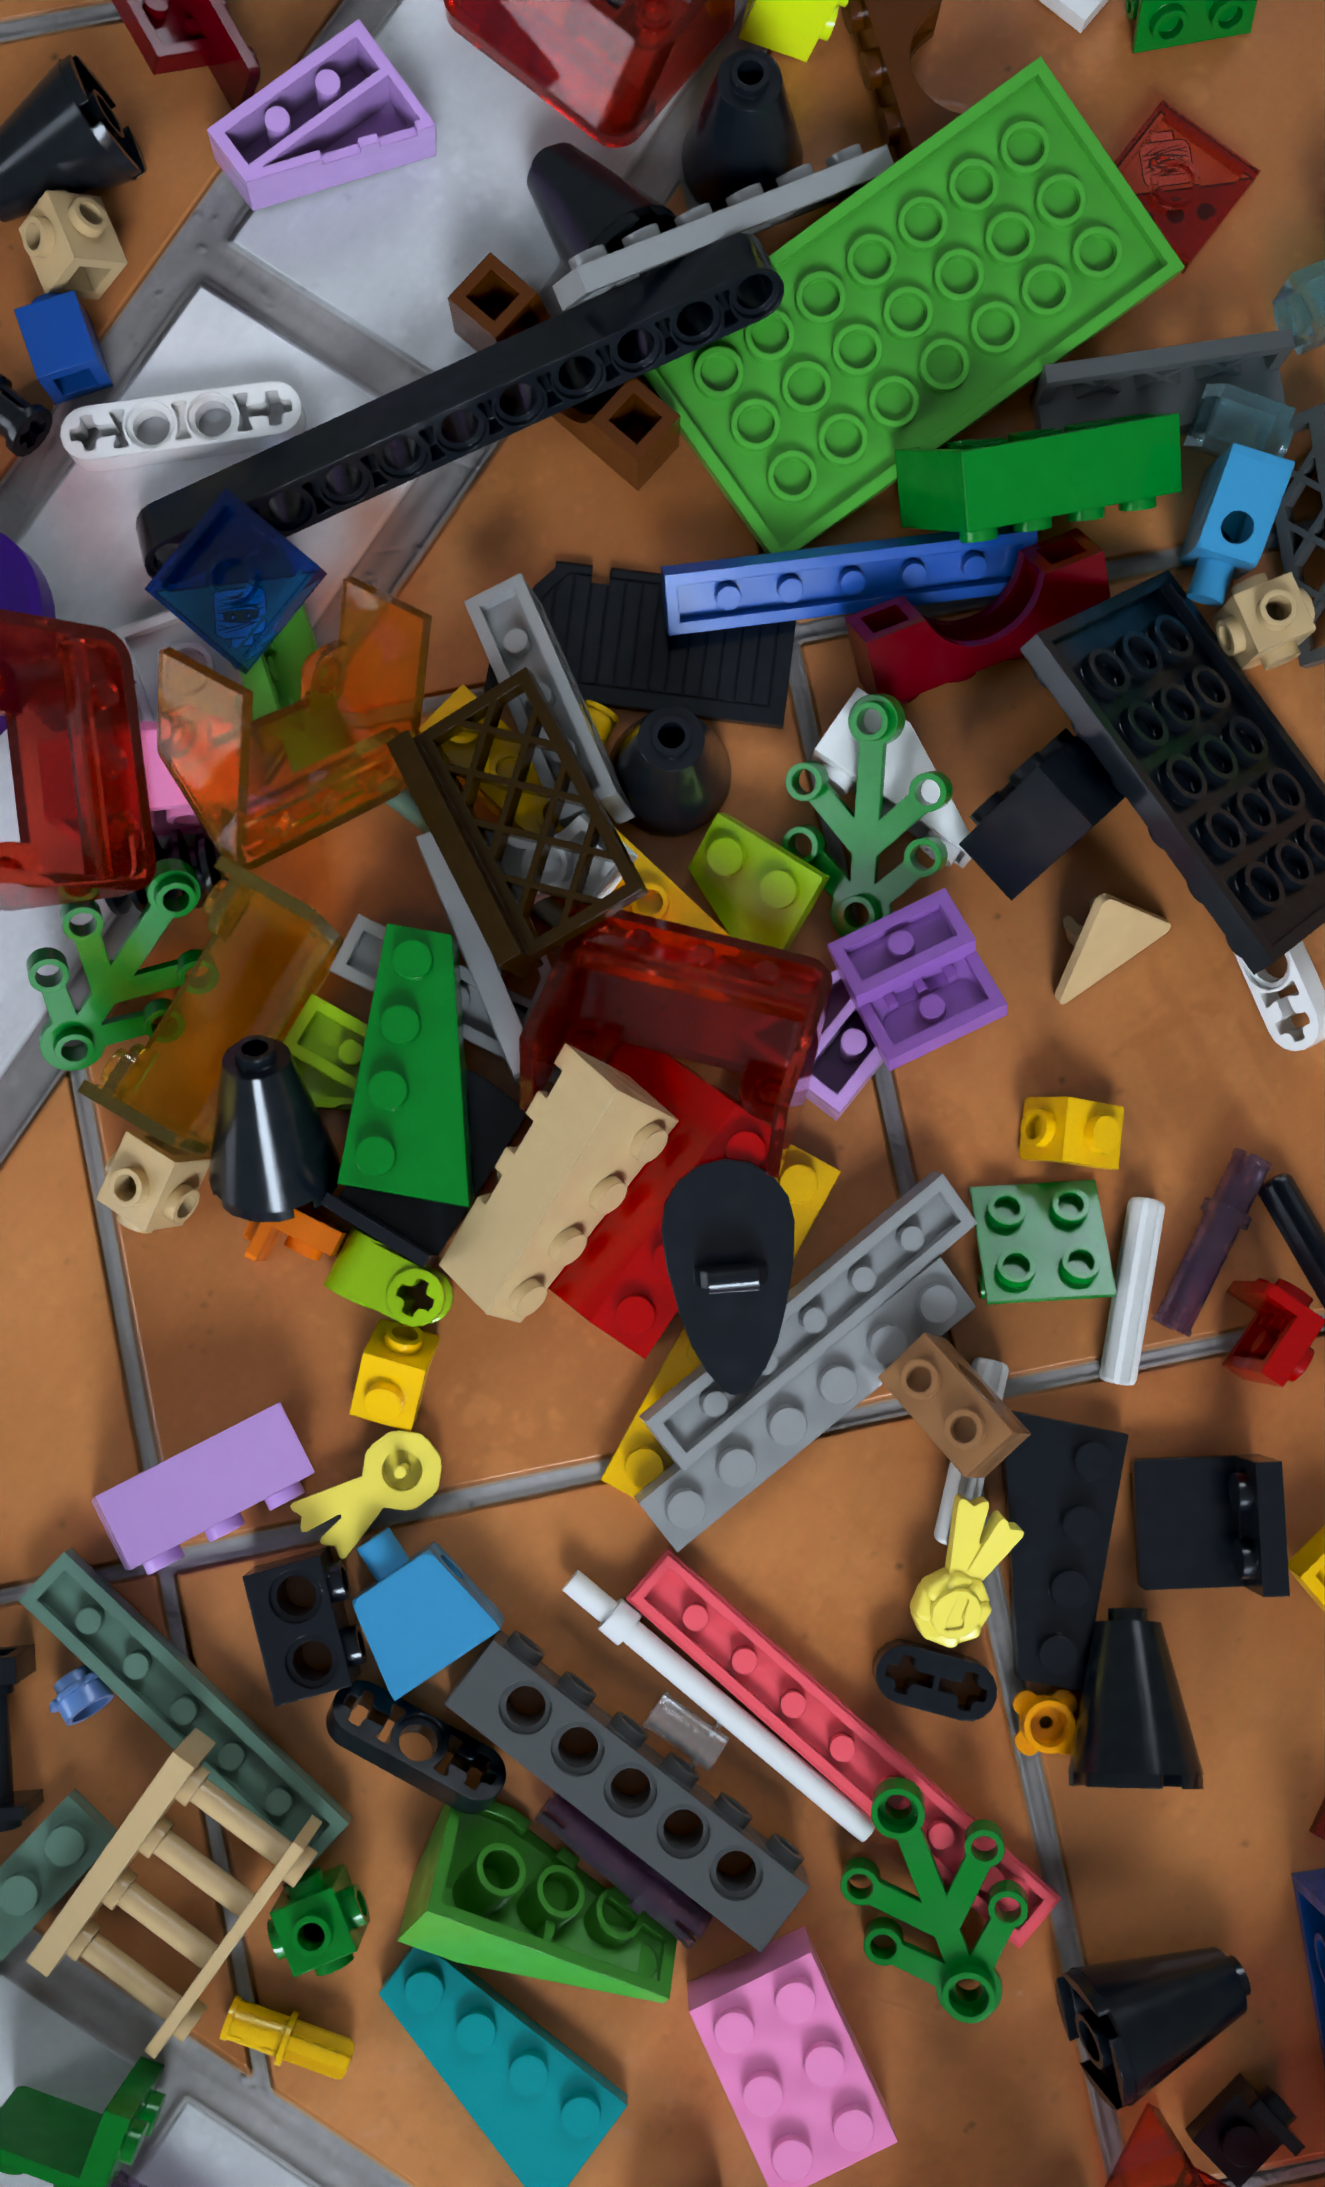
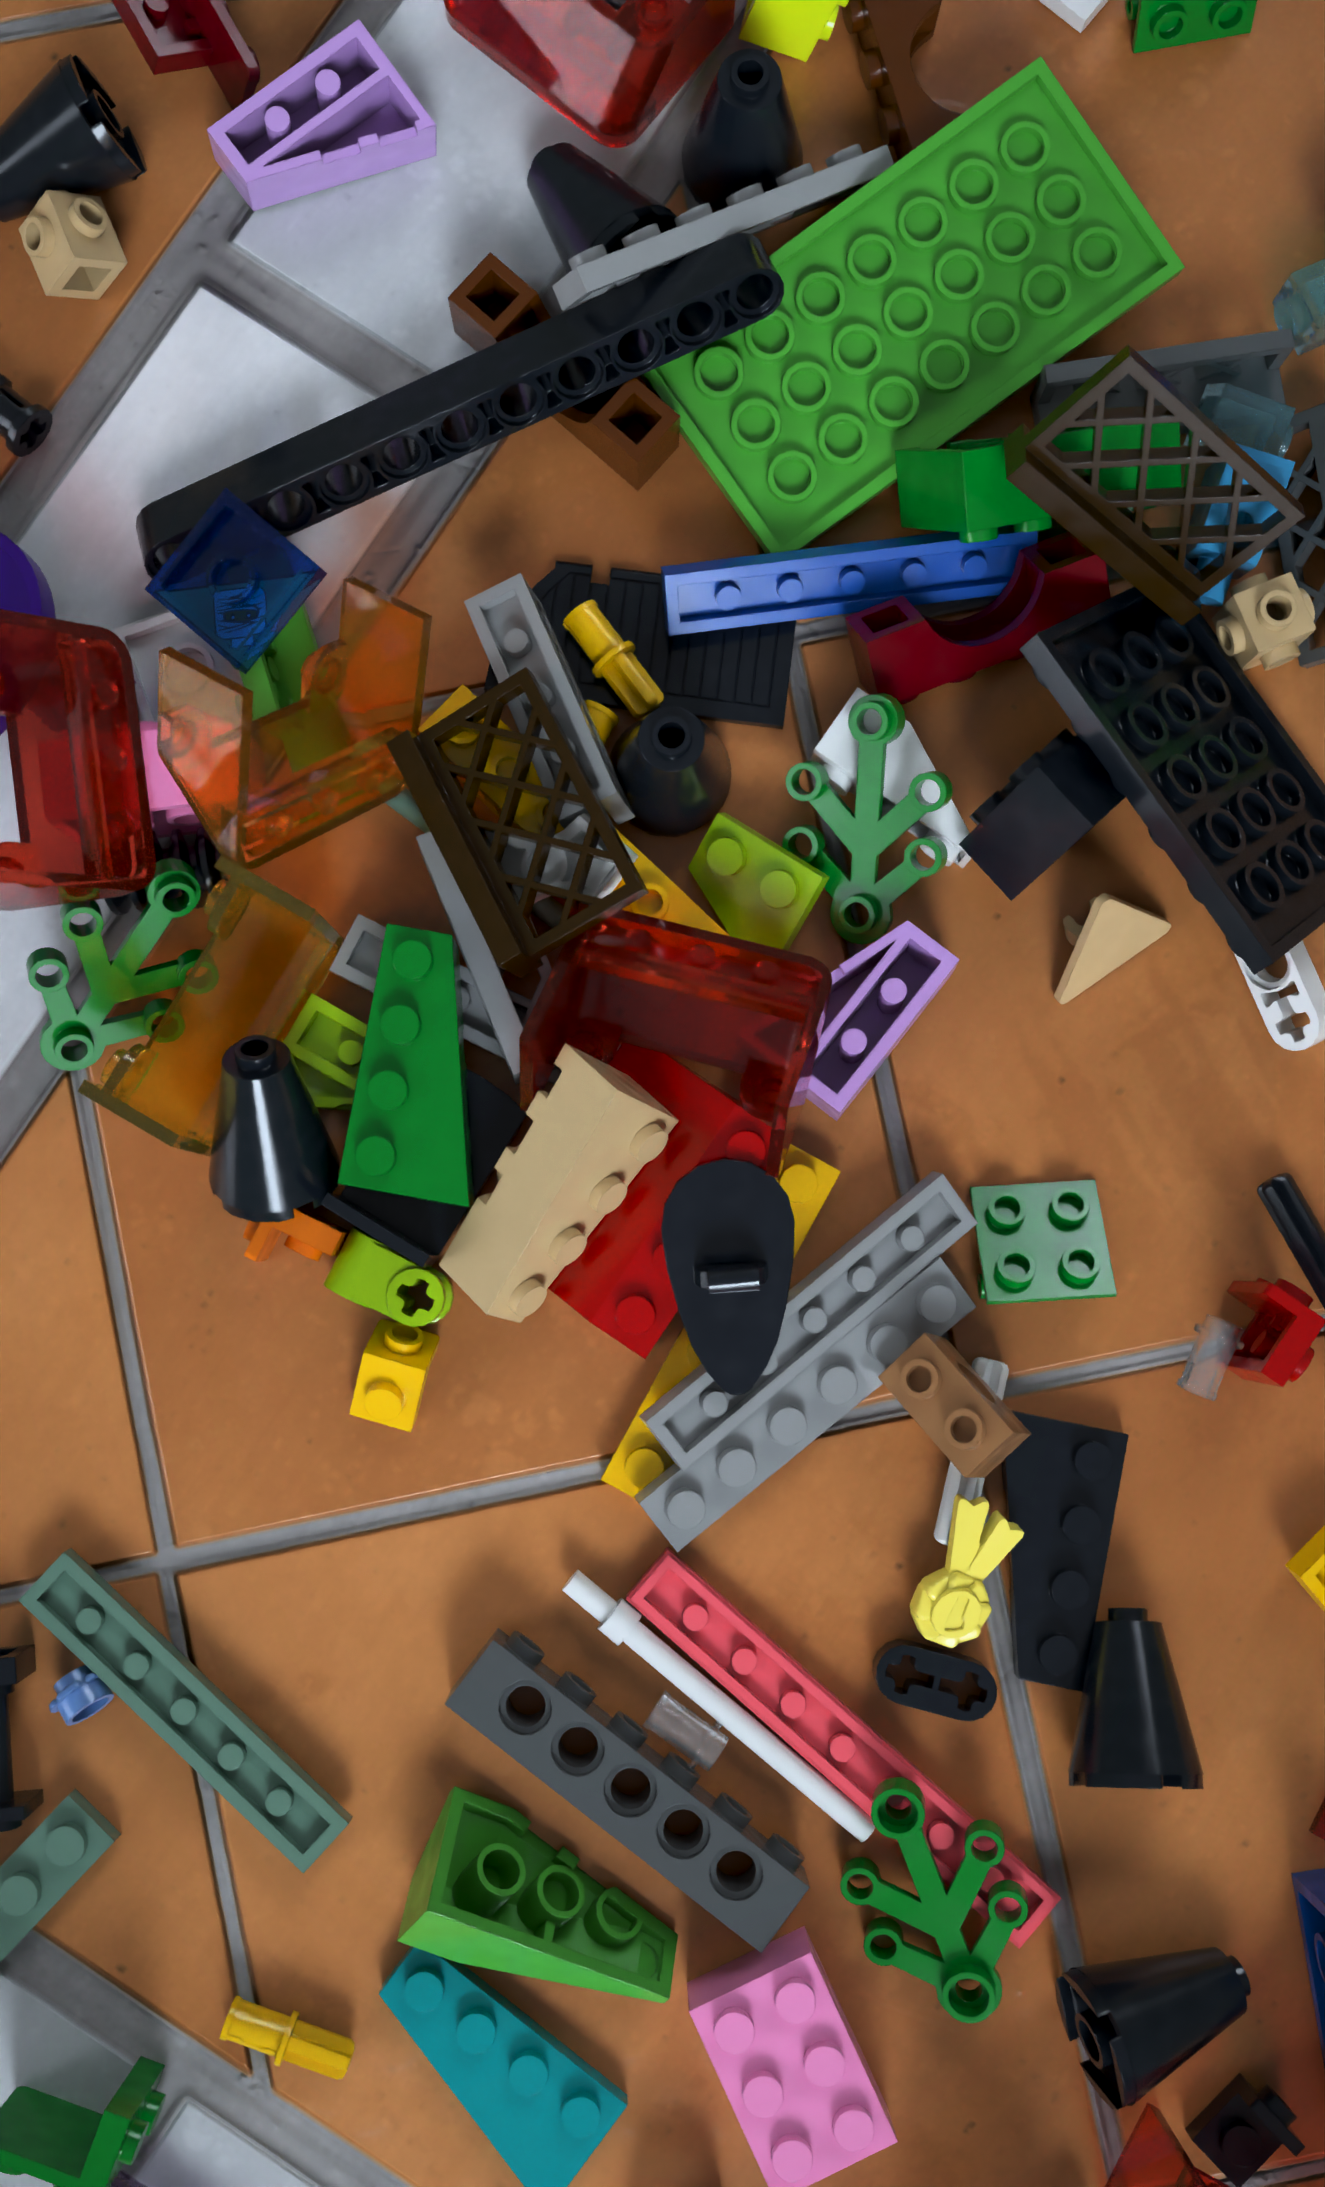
(63, 346): blue brick -> none
(113, 1884): tan fence -> none
(152, 1183): tan brick -> none
(183, 414): white beam -> none
(204, 1490): lavender wedge -> none
(286, 1626): black brick -> none
(331, 1903): green brick -> none
(397, 1474): light yellow piece -> none
(419, 1611): dark azure torso -> none
(421, 1774): black beam -> none
(613, 659): none -> yellow axle
(626, 1871): clear purple pin -> none
(917, 979): medium lavender slope -> none
(1049, 1740): light orange plate -> none
(1071, 1132): yellow bracket -> none
(1101, 516): none -> dark brown fence
(1133, 1287): white axle -> none
(1184, 179): clear red tile -> none
(1210, 1356): none -> clear pin
(1210, 1523): black bracket -> none
(1212, 1241): clear purple pin -> none

